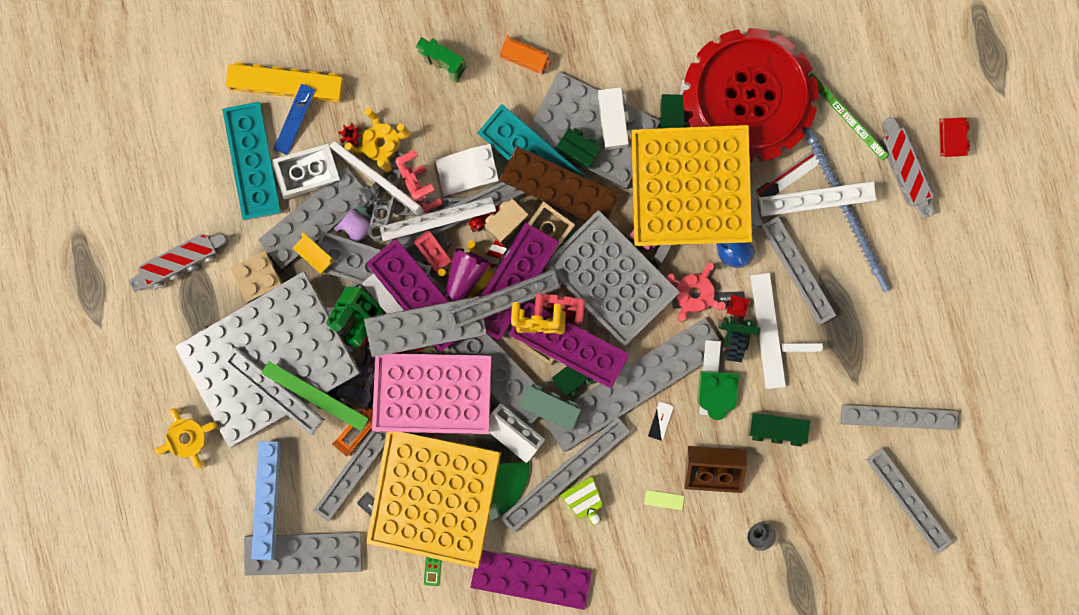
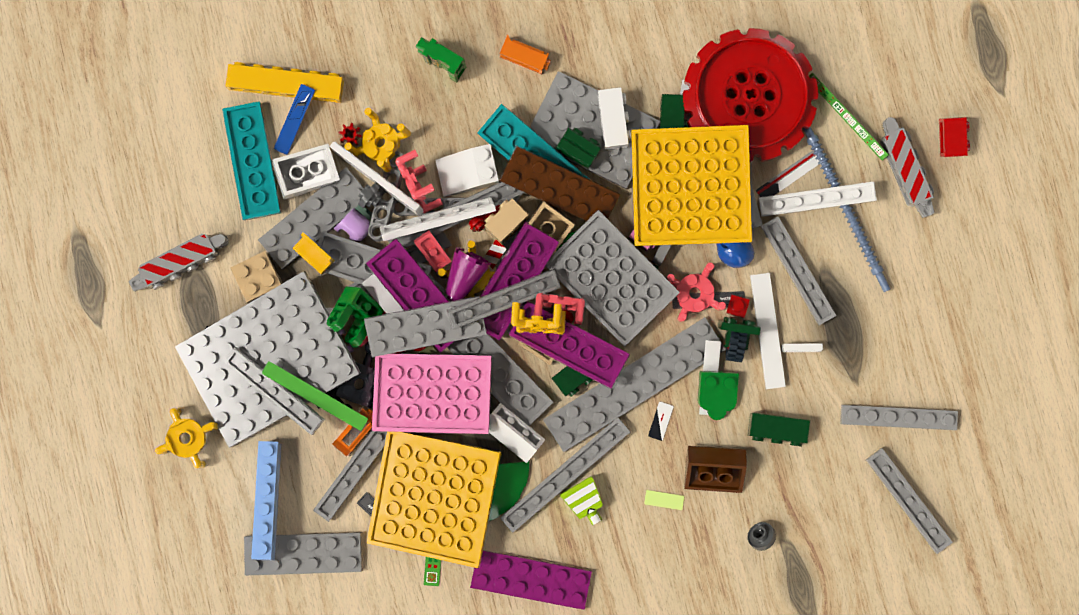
(550, 407): sand green brick -> none

